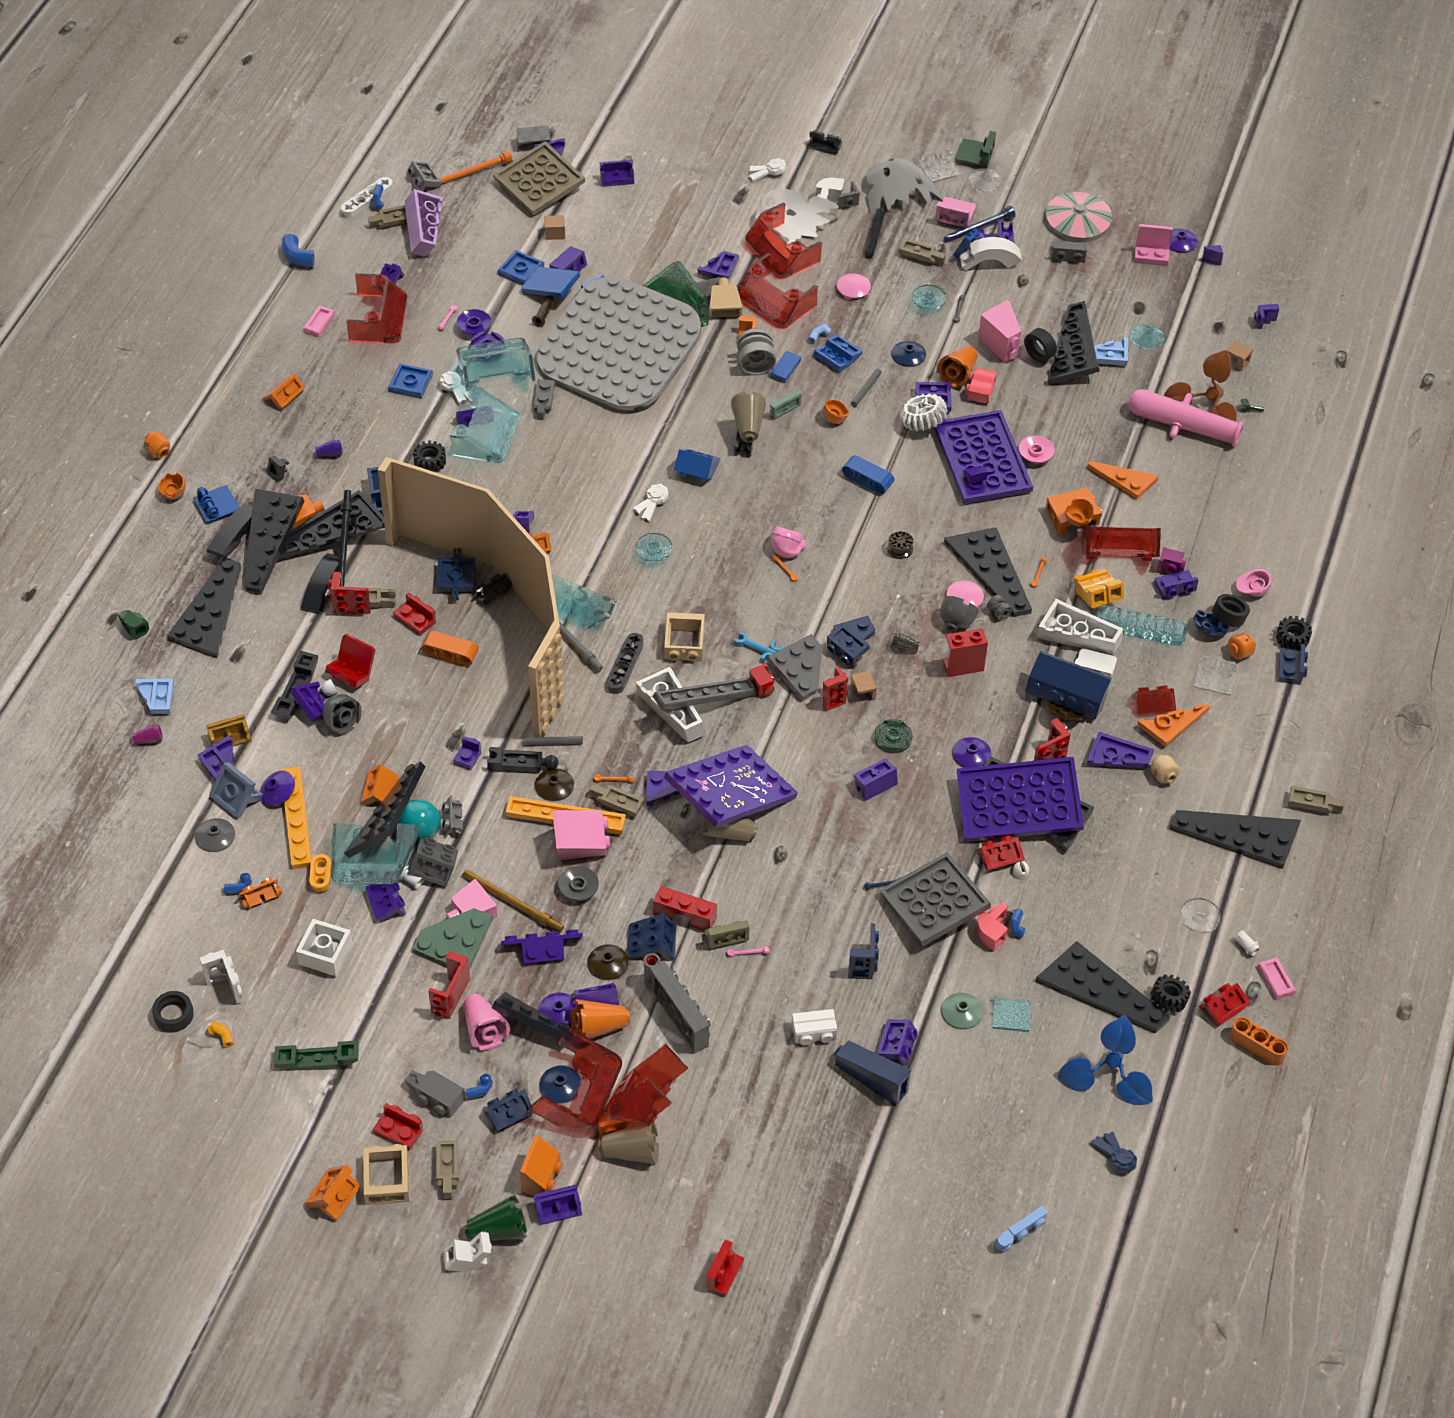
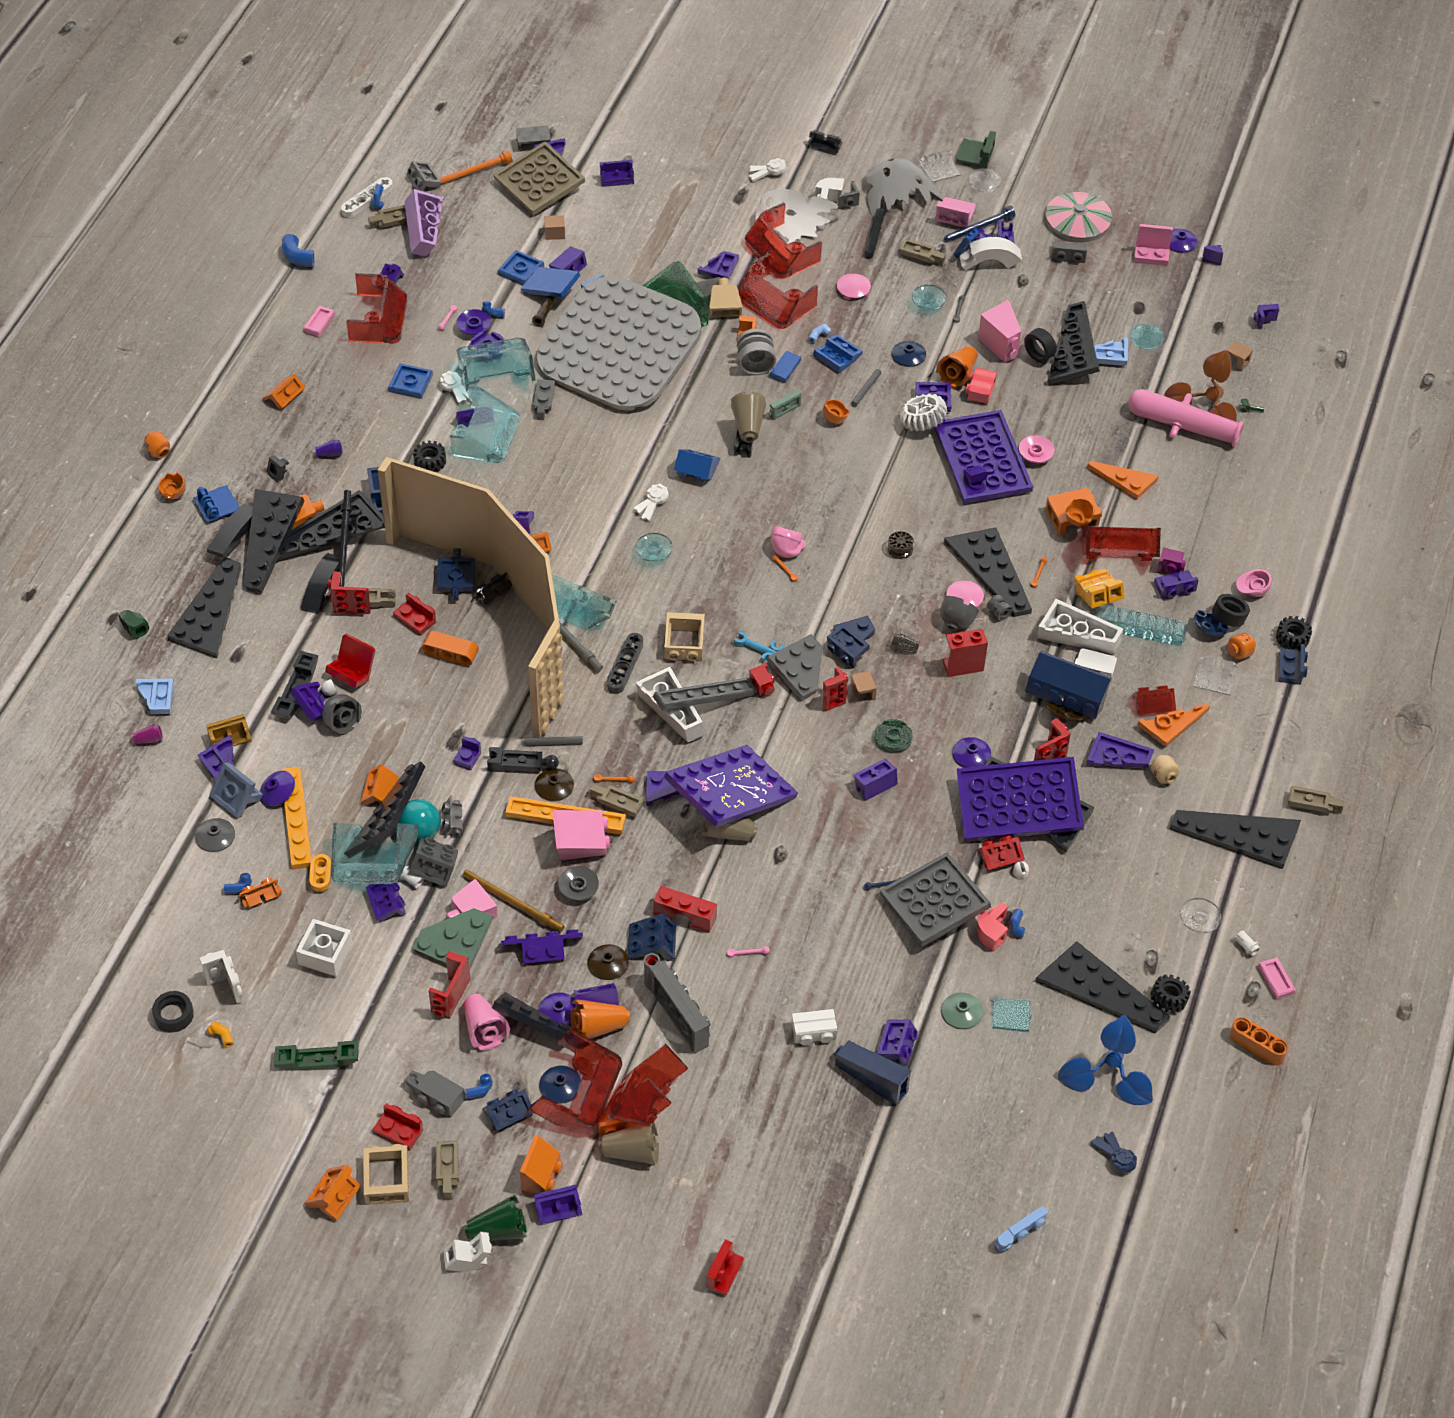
(494, 312): none -> blue arm
(727, 934): olive bracket -> none
(865, 962): dark blue bracket -> none
(868, 474): blue beam -> none
(1225, 1003): red bracket -> none

